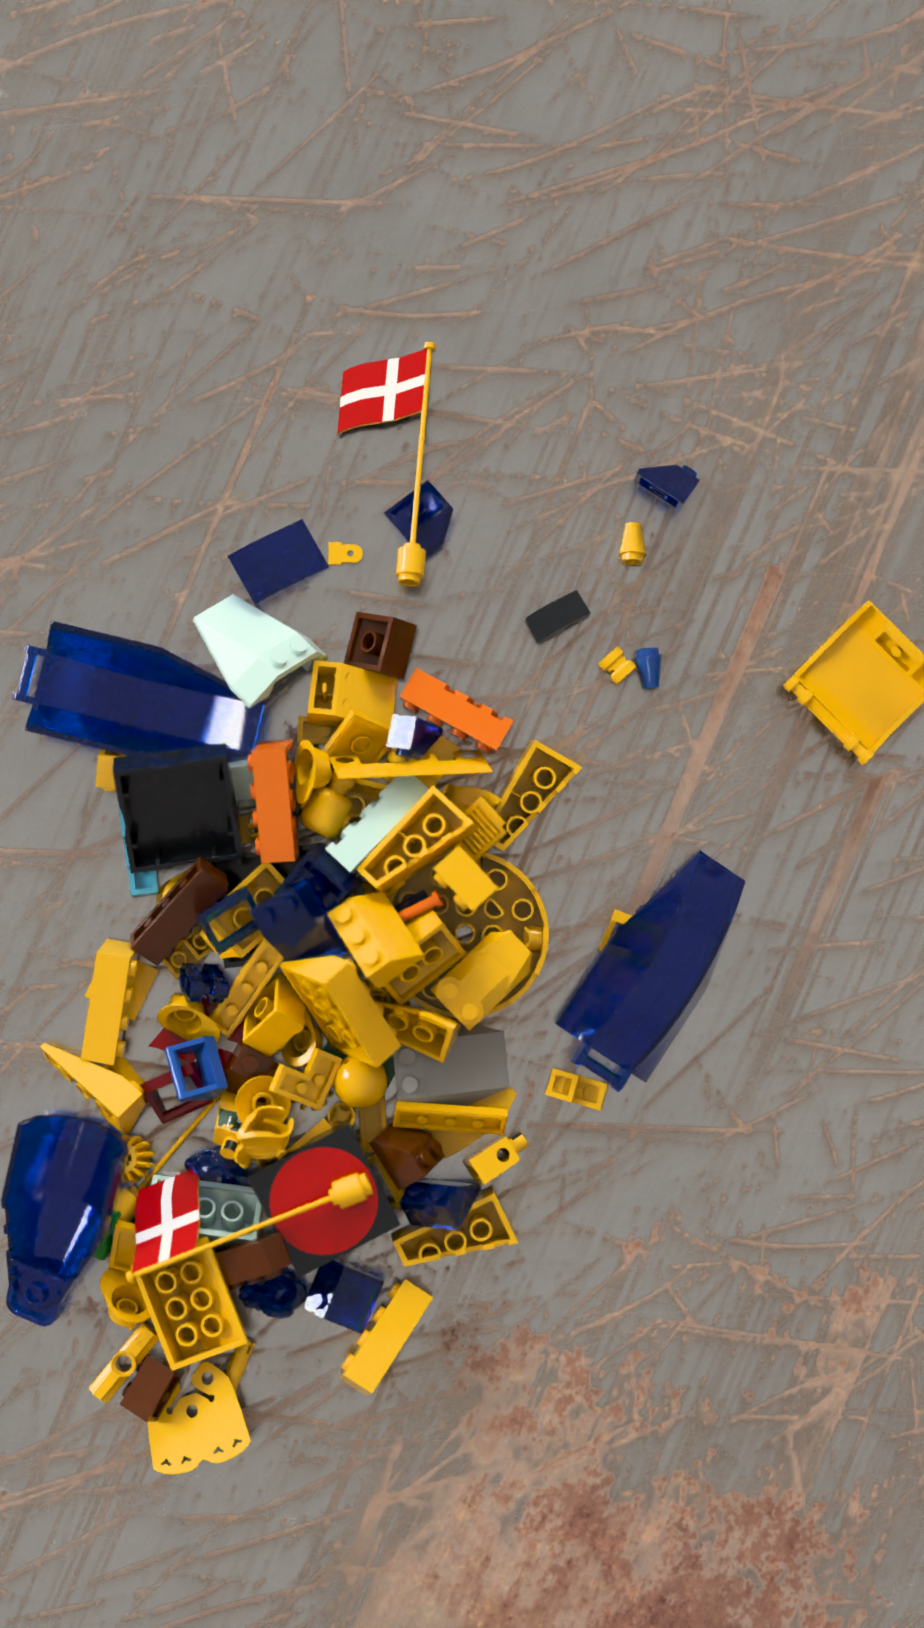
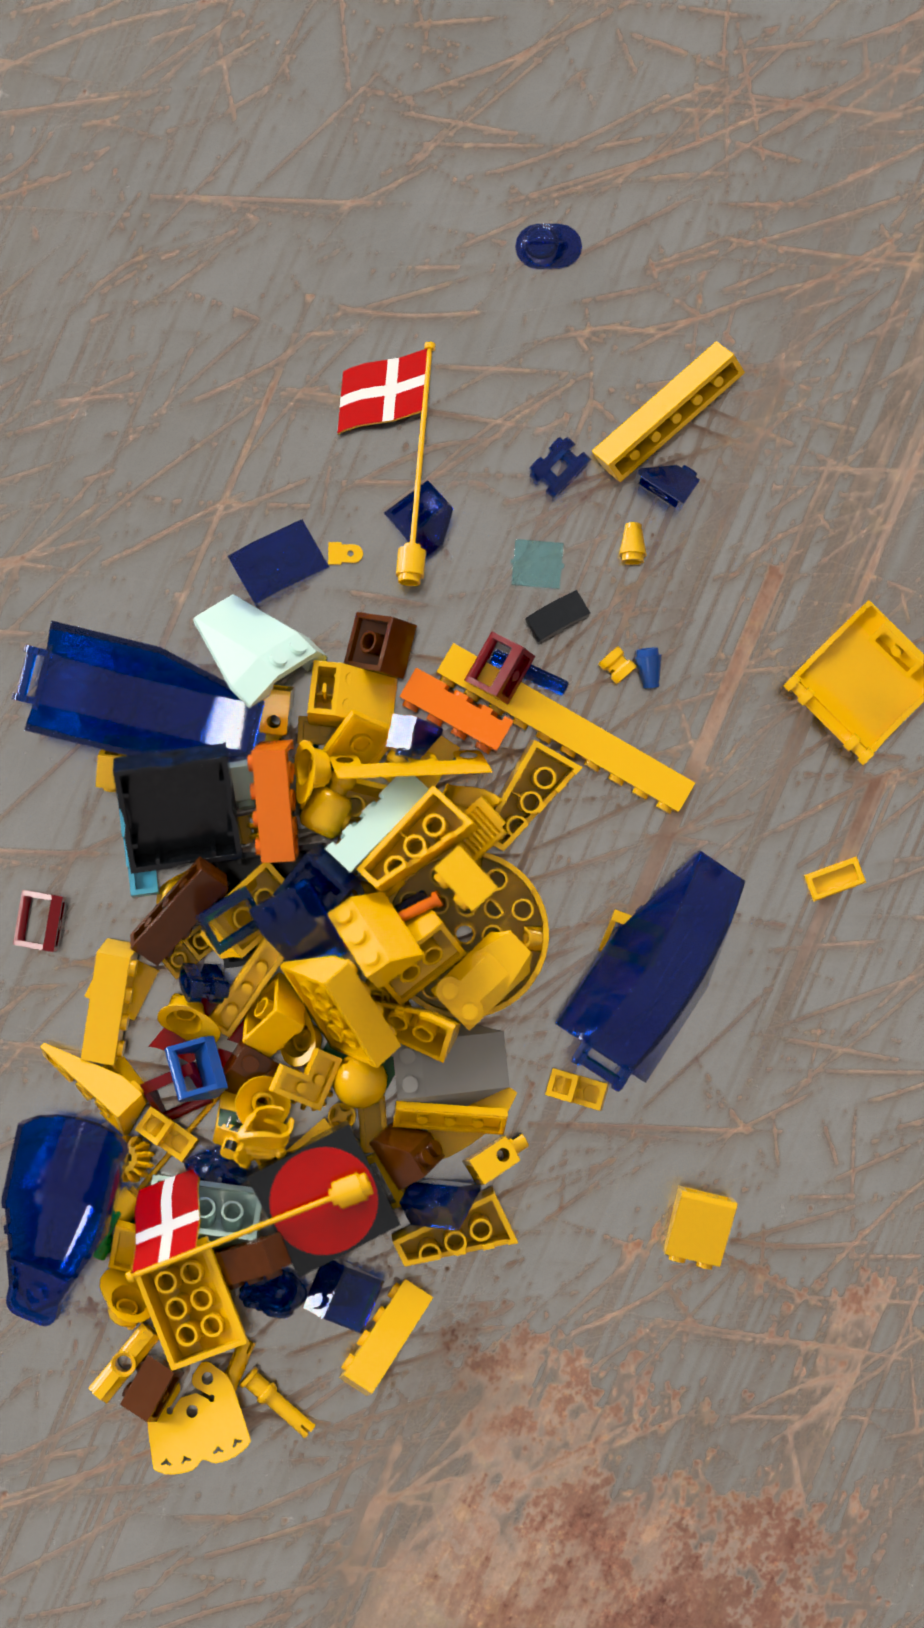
(53, 926): none -> dark red tile
(167, 1134): none -> yellow slope
(267, 1394): none -> yellow pin
(279, 704): none -> yellow torso
(510, 673): none -> dark red tile
(534, 674): none -> clear blue axle
(537, 563): none -> clear light blue piece
(543, 468): none -> clear blue brick
(548, 246): none -> clear blue piece
(573, 734): none -> yellow brick
(668, 411): none -> yellow brick
(699, 1227): none -> yellow slope
(834, 879): none -> yellow tile

